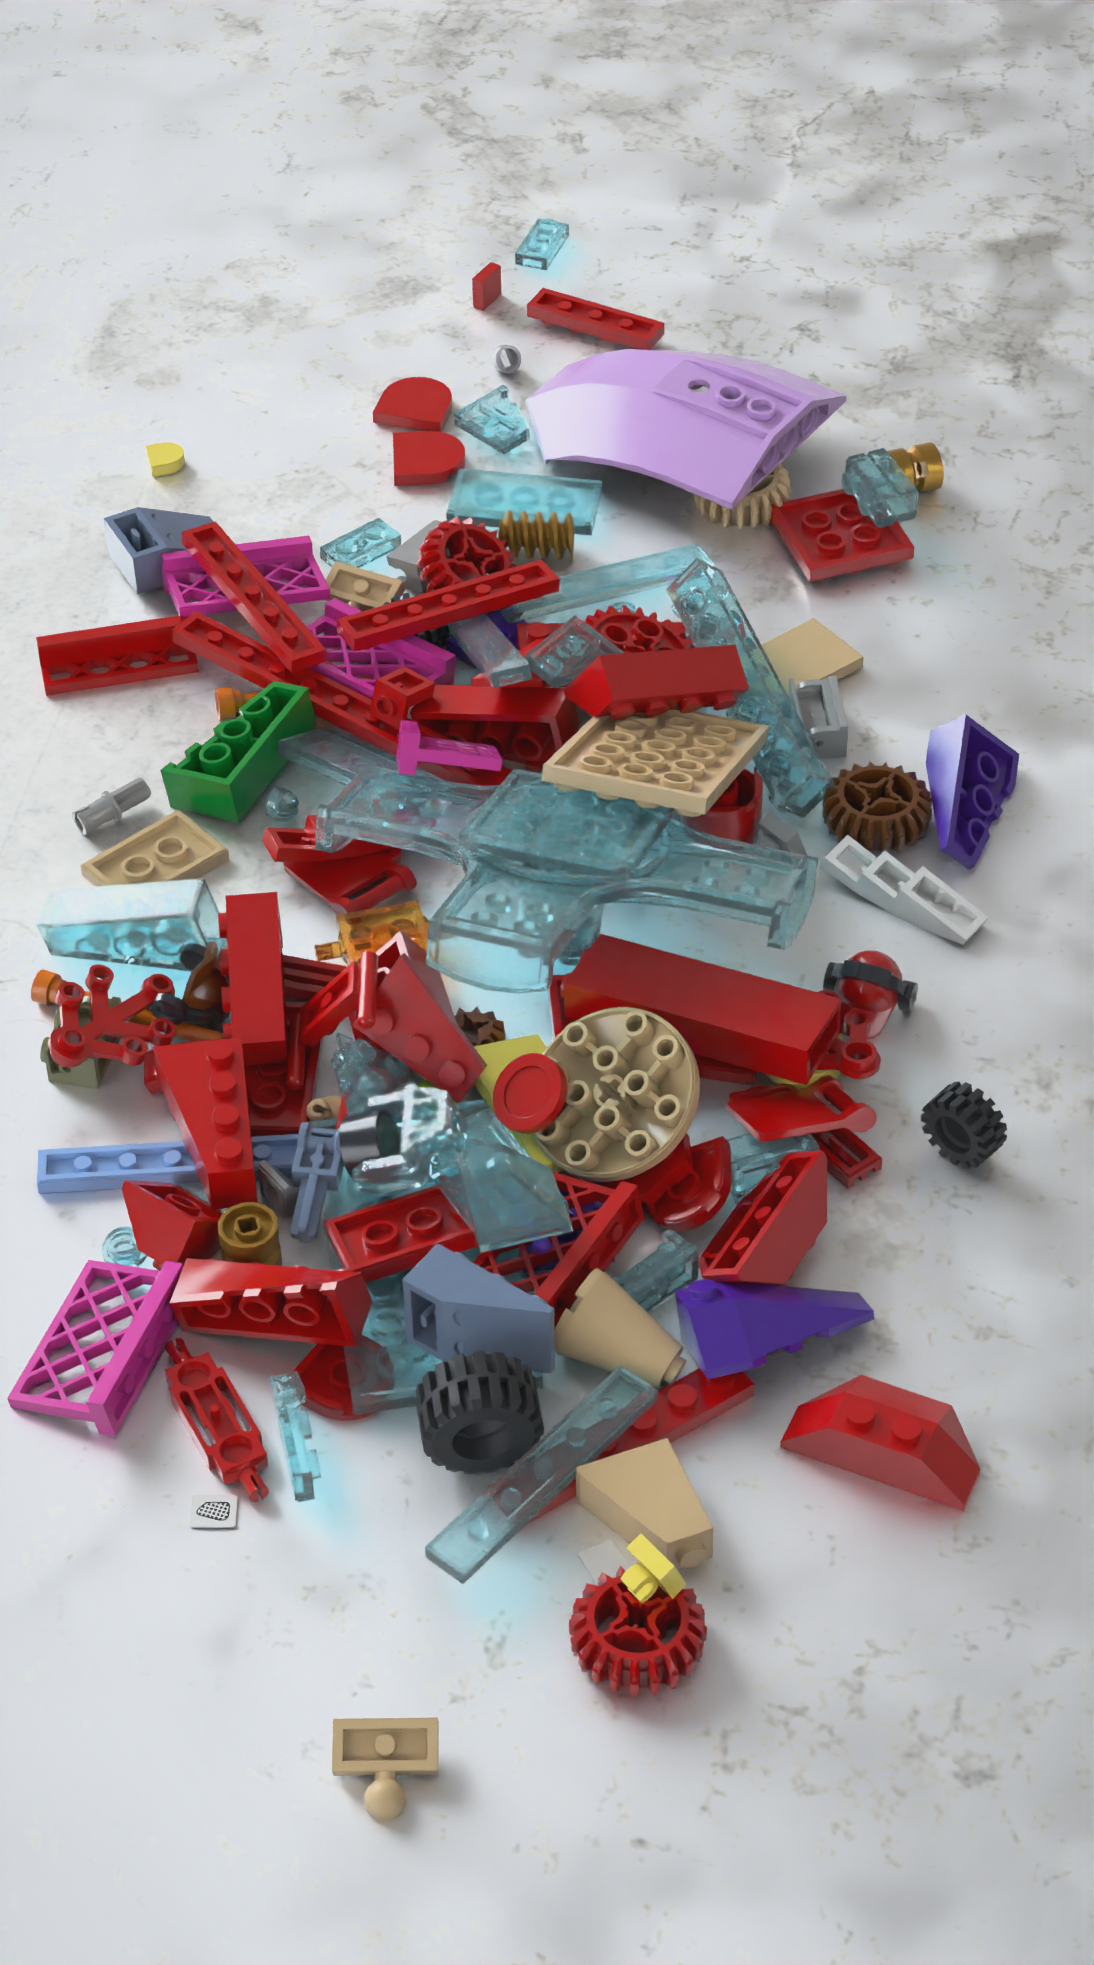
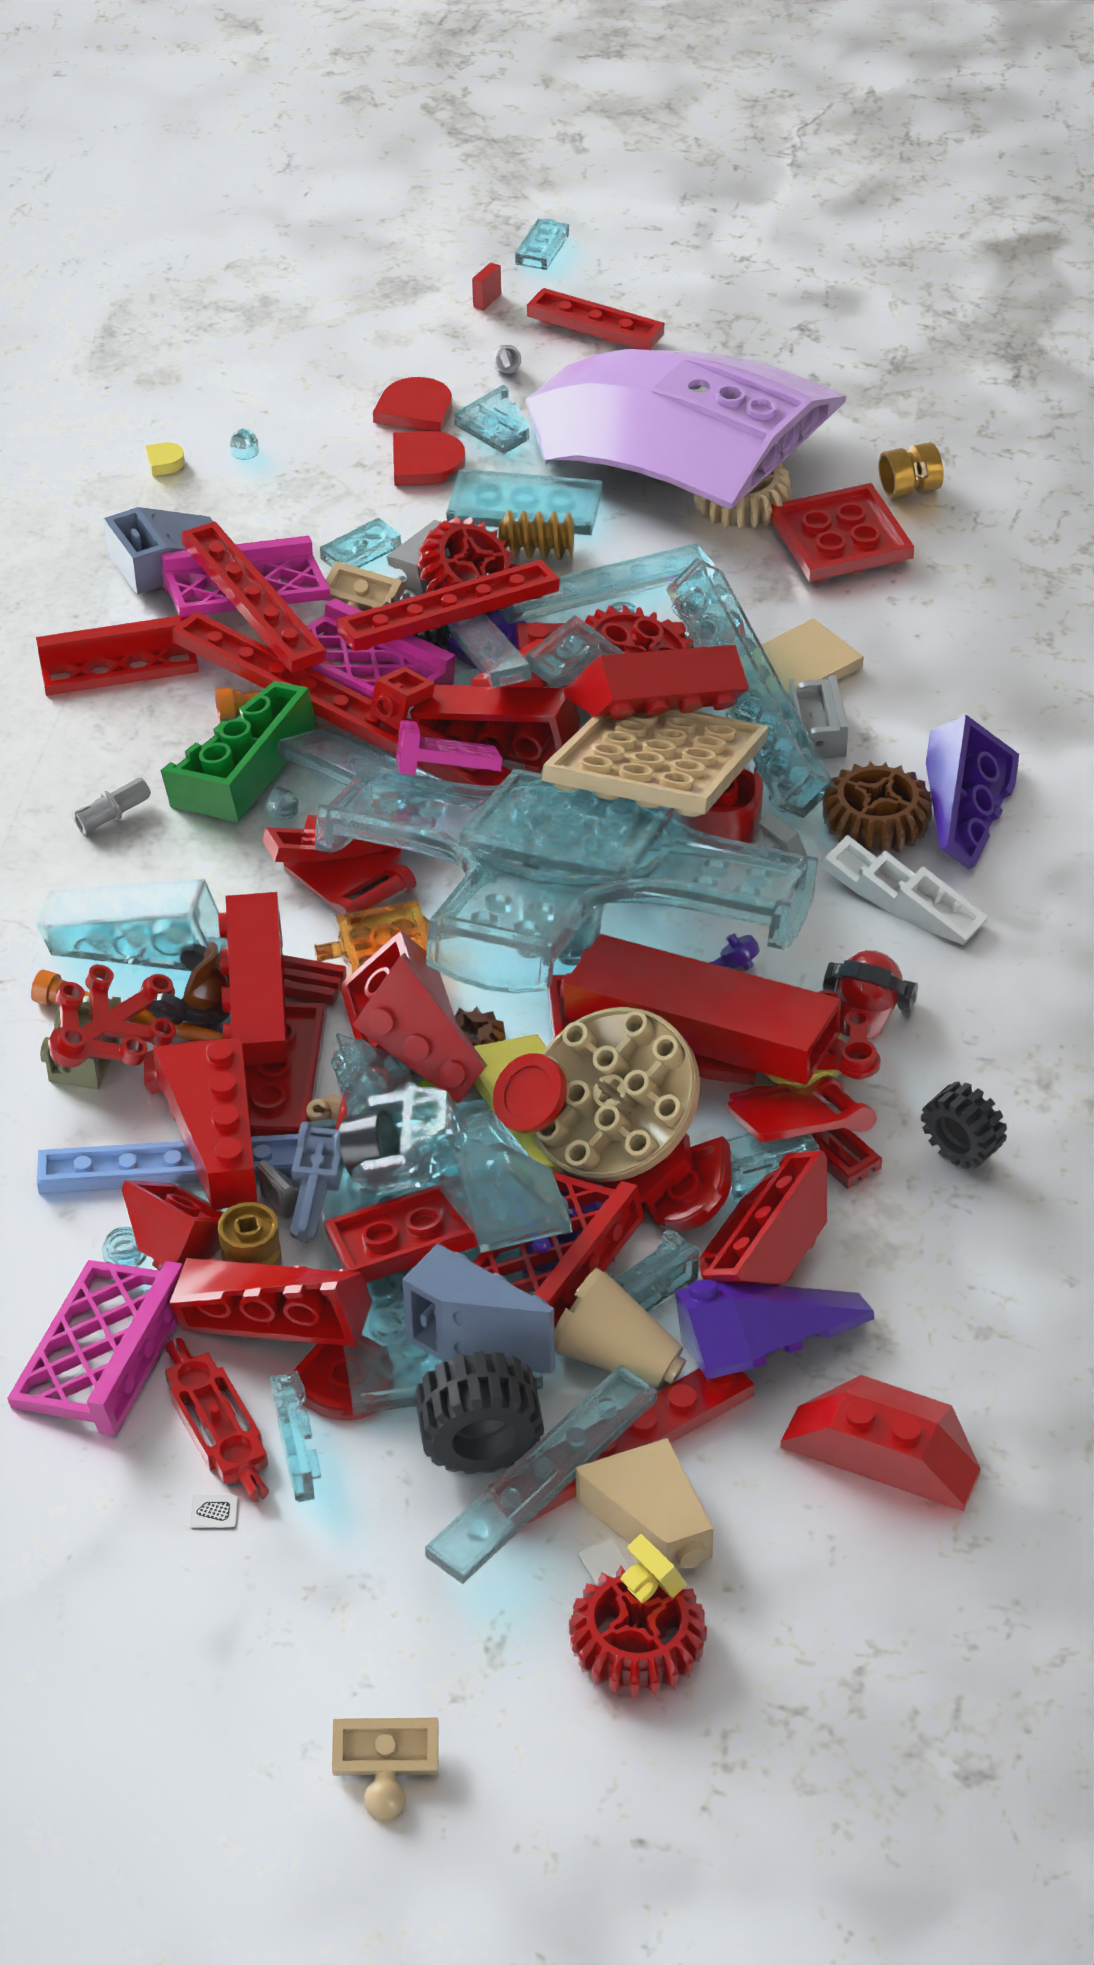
(162, 852): tan tile -> none
(244, 444): none -> clear light blue hinge
(347, 993): red plate -> none
(738, 952): none -> dark purple piece
(880, 488): clear light blue brick -> none

